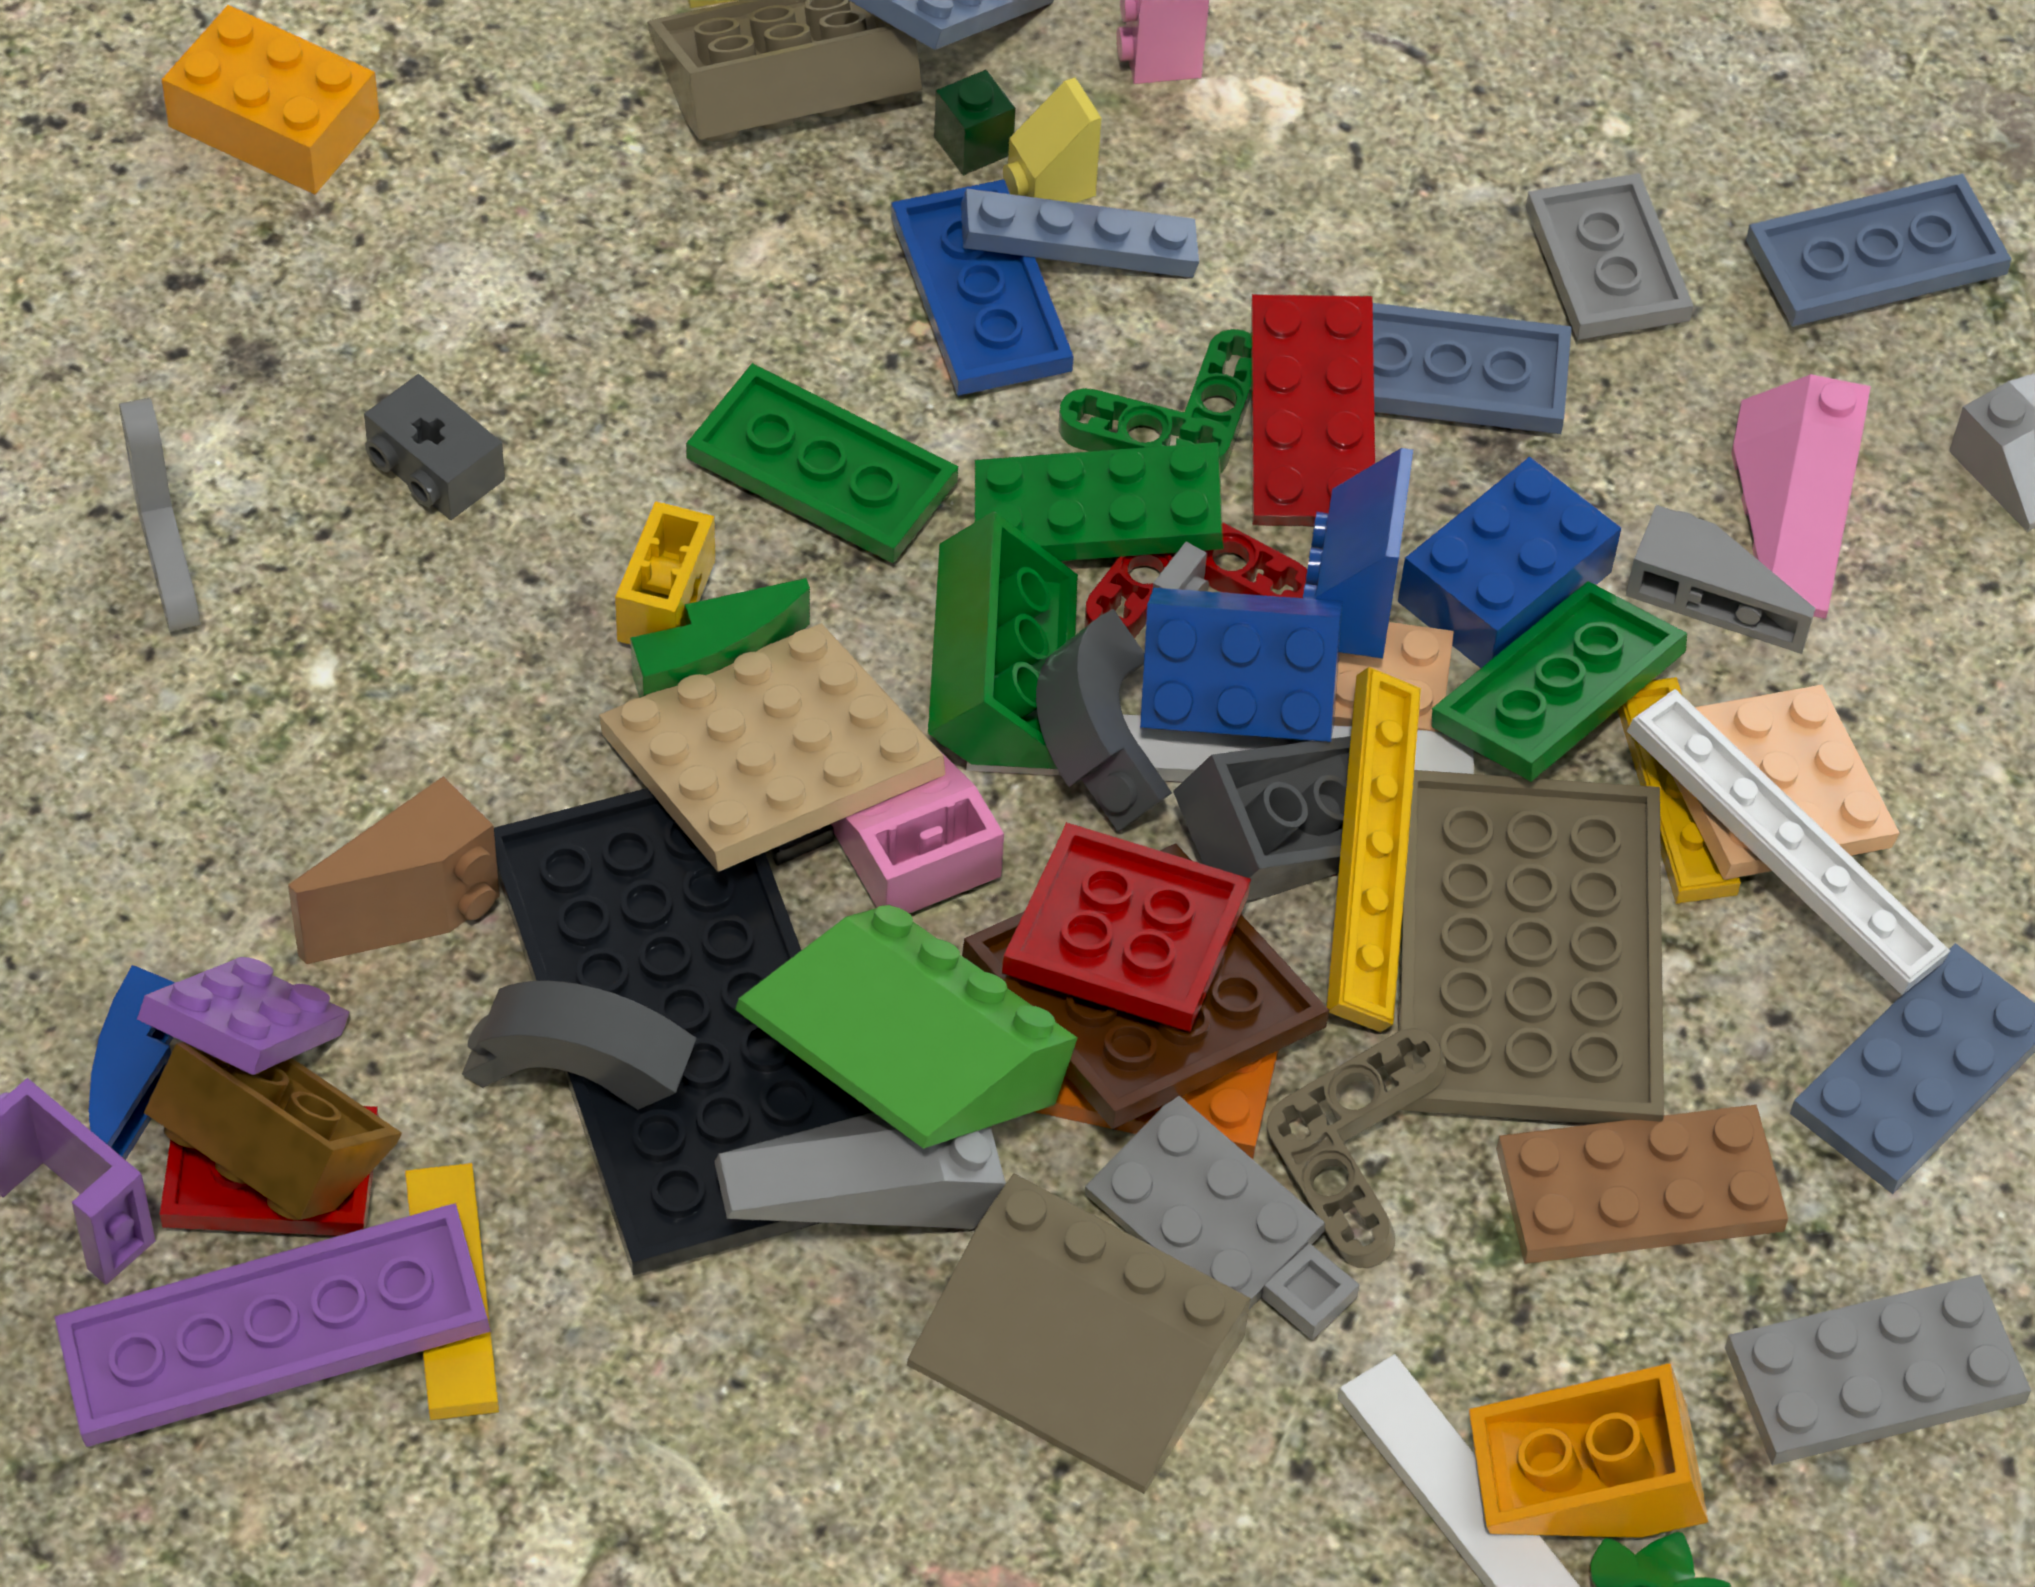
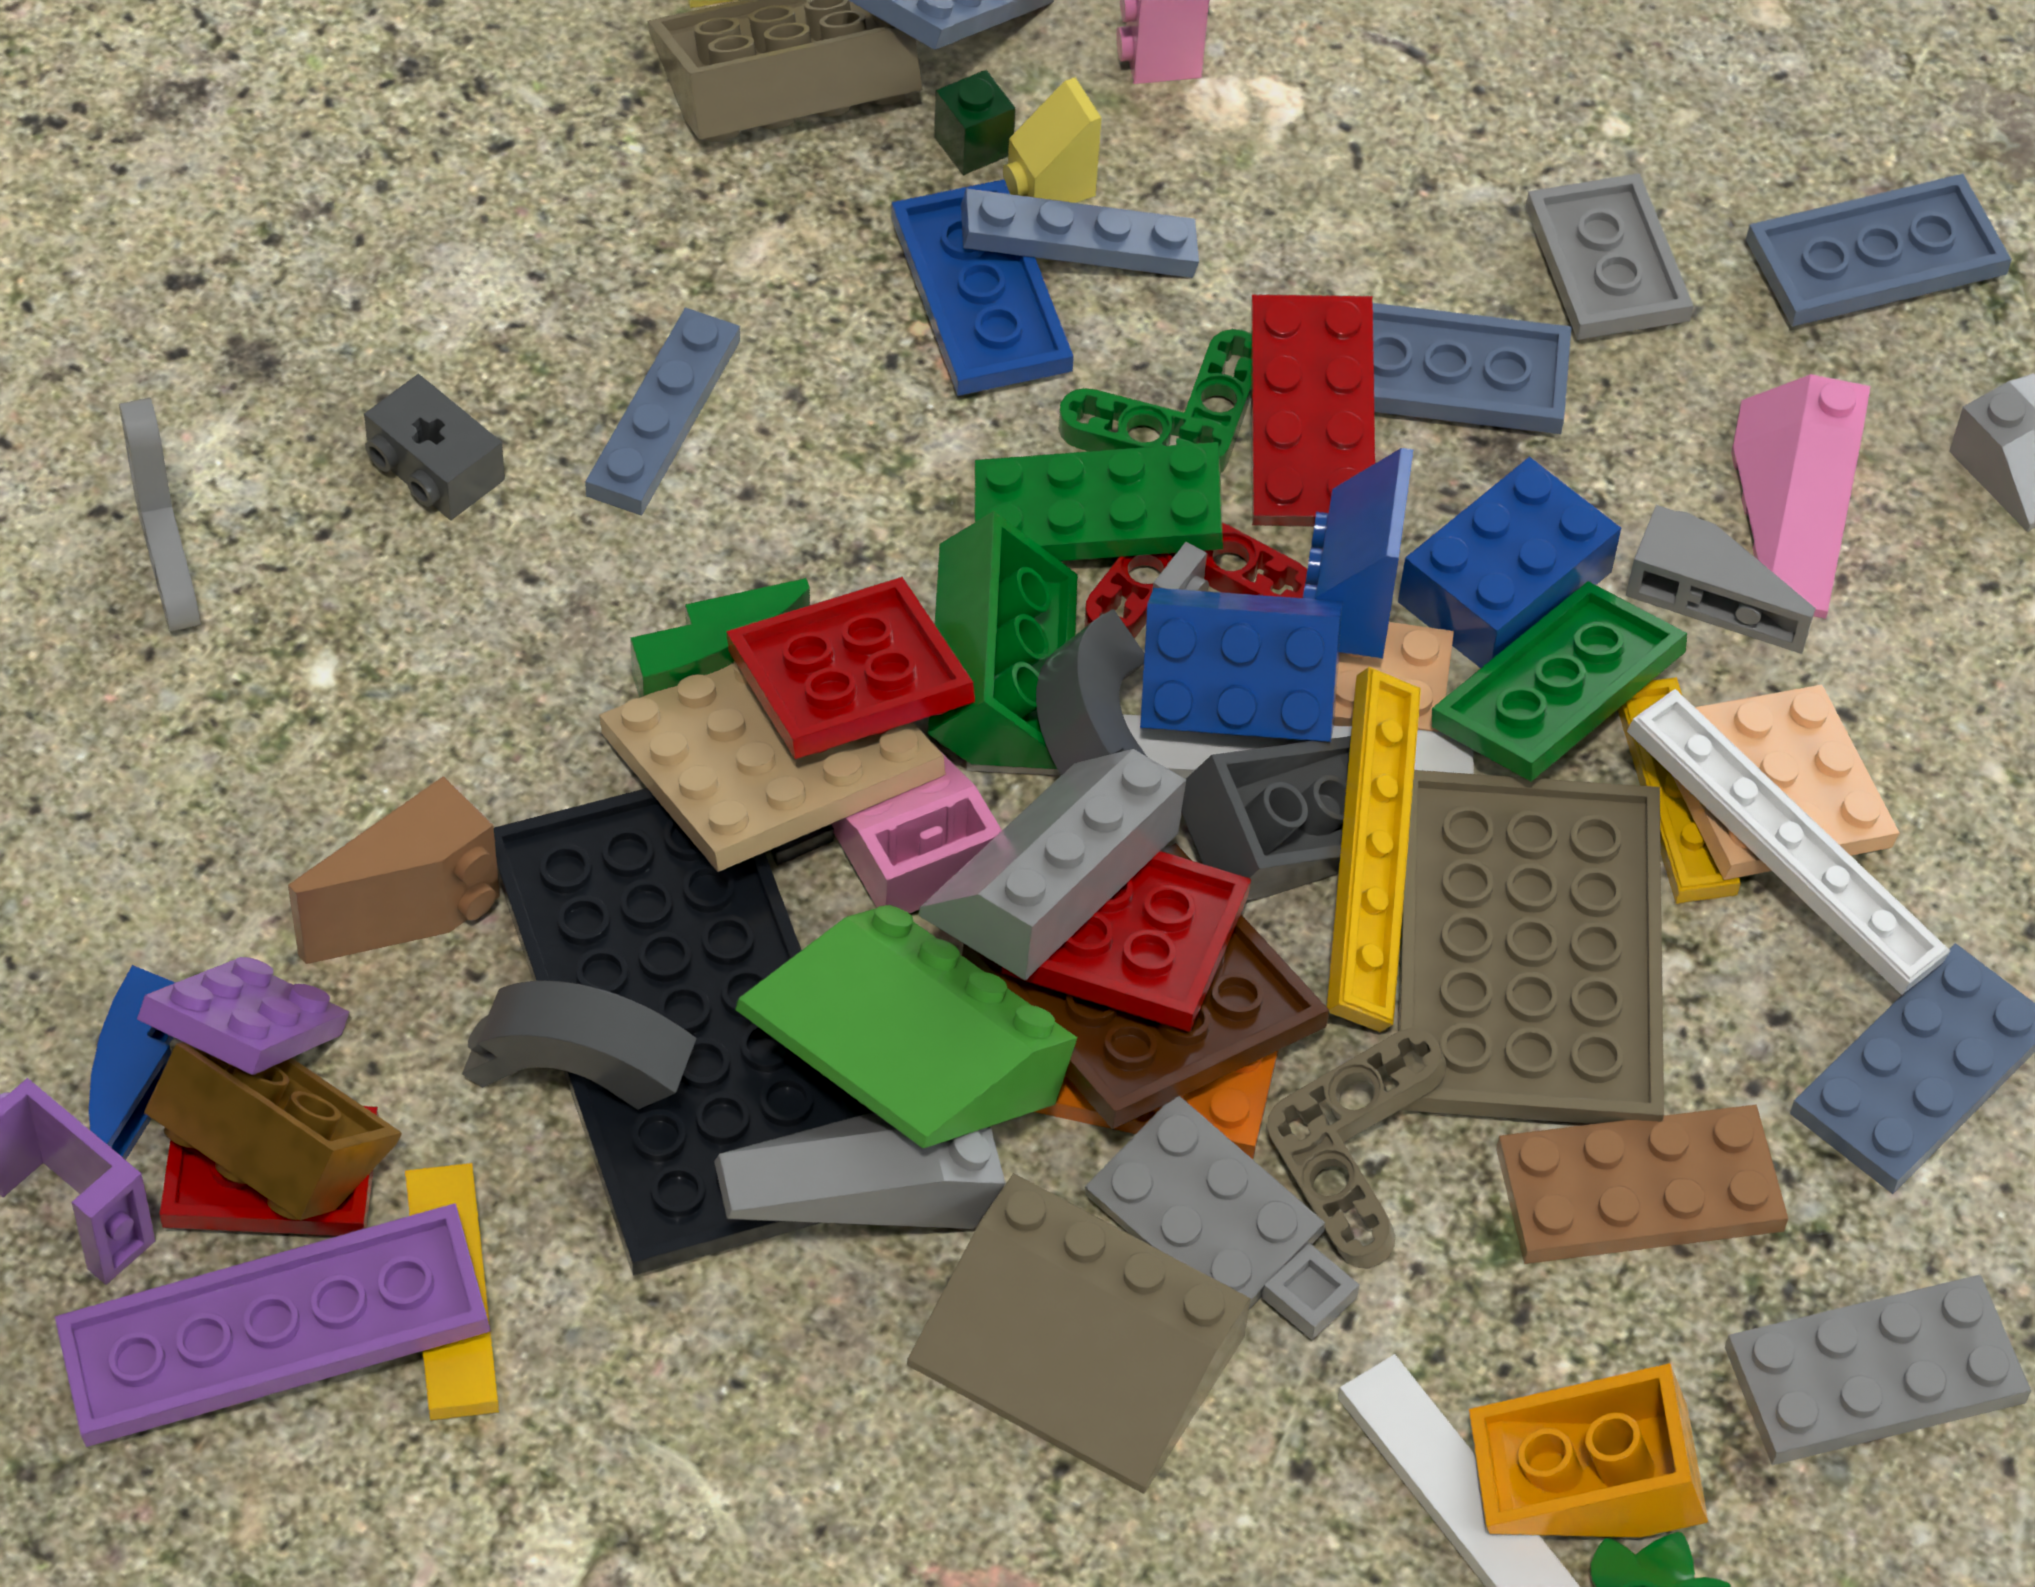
(271, 99): light orange brick -> none
(662, 411): none -> sand blue plate
(665, 571): yellow brick -> none
(822, 462): green plate -> none
(850, 667): none -> red plate
(1060, 860): none -> light grey slope

